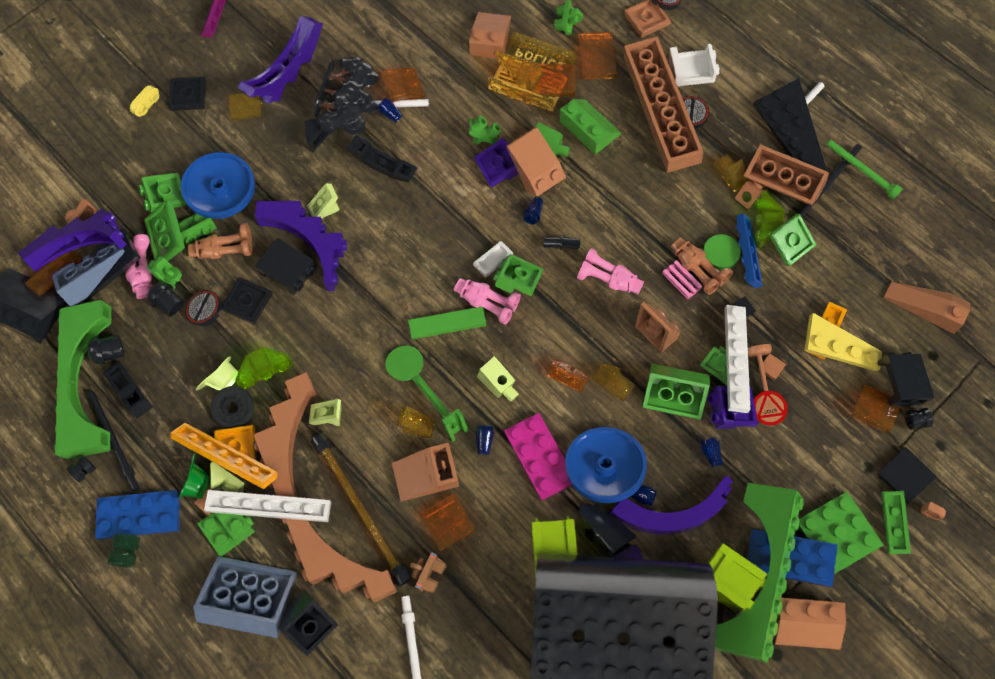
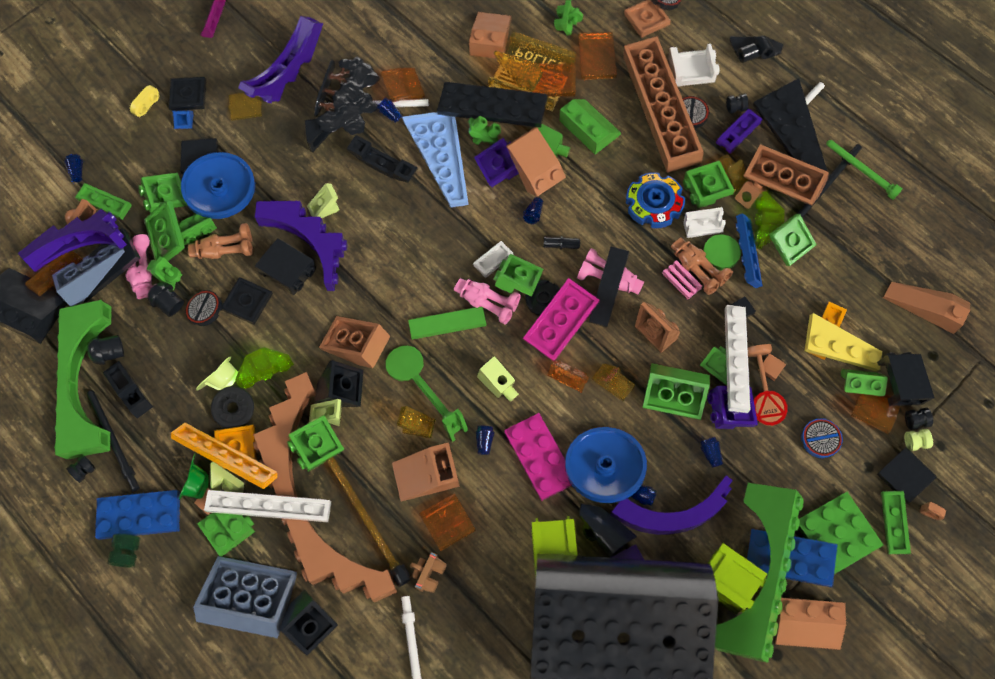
(74, 167): none -> clear blue cone
(104, 201): none -> bright green tile
(183, 119): none -> blue slope
(194, 149): none -> black tile
(314, 443): none -> bright green plate
(341, 383): none -> black slope
(355, 341): none -> nougat slope
(439, 145): none -> light blue wing
(492, 104): none -> black plate
(541, 297): none -> black tile
(561, 319): none -> dark pink plate
(609, 286): none -> black slope
(655, 200): none -> blue piece
(704, 222): none -> white hinge
(707, 184): none -> bright green plate
(737, 103): none -> black wheel
(739, 130): none -> dark purple plate
(754, 47): none -> black panel
(821, 438): none -> tile
(864, 382): none -> bright green bracket
(919, 439): none -> yellowish green wheel

